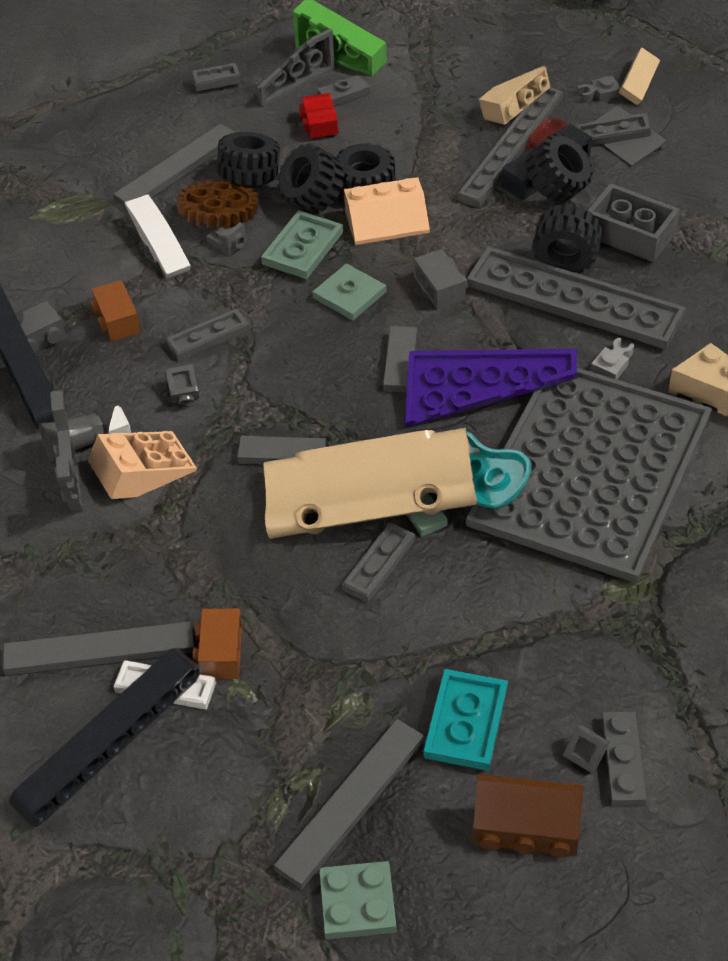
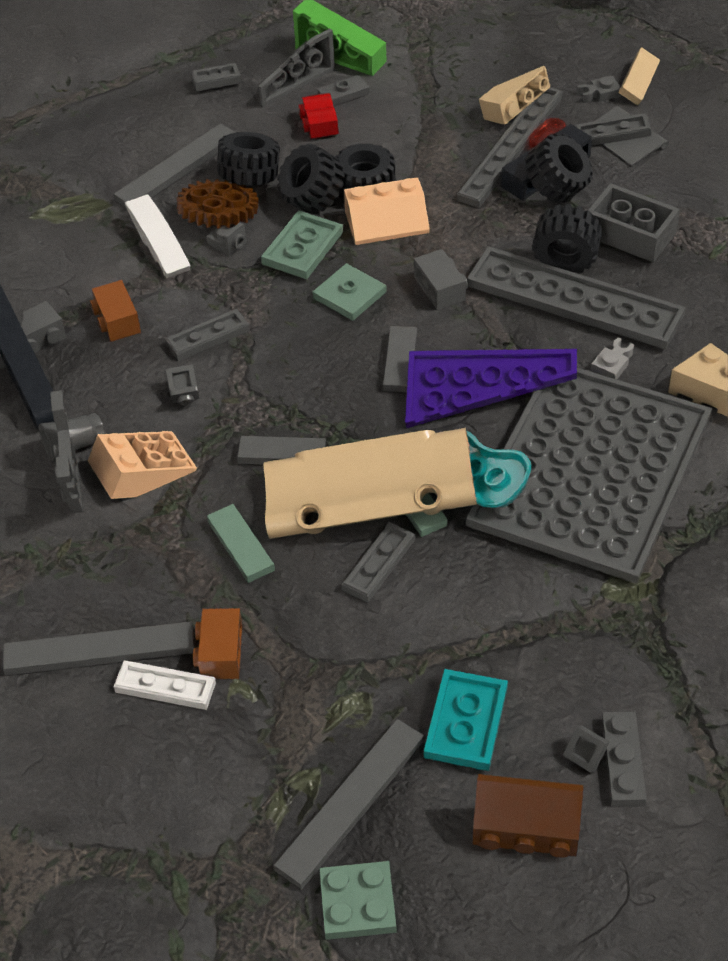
(104, 737): black beam -> none
(119, 422): white slope -> none
(240, 543): none -> sand green tile

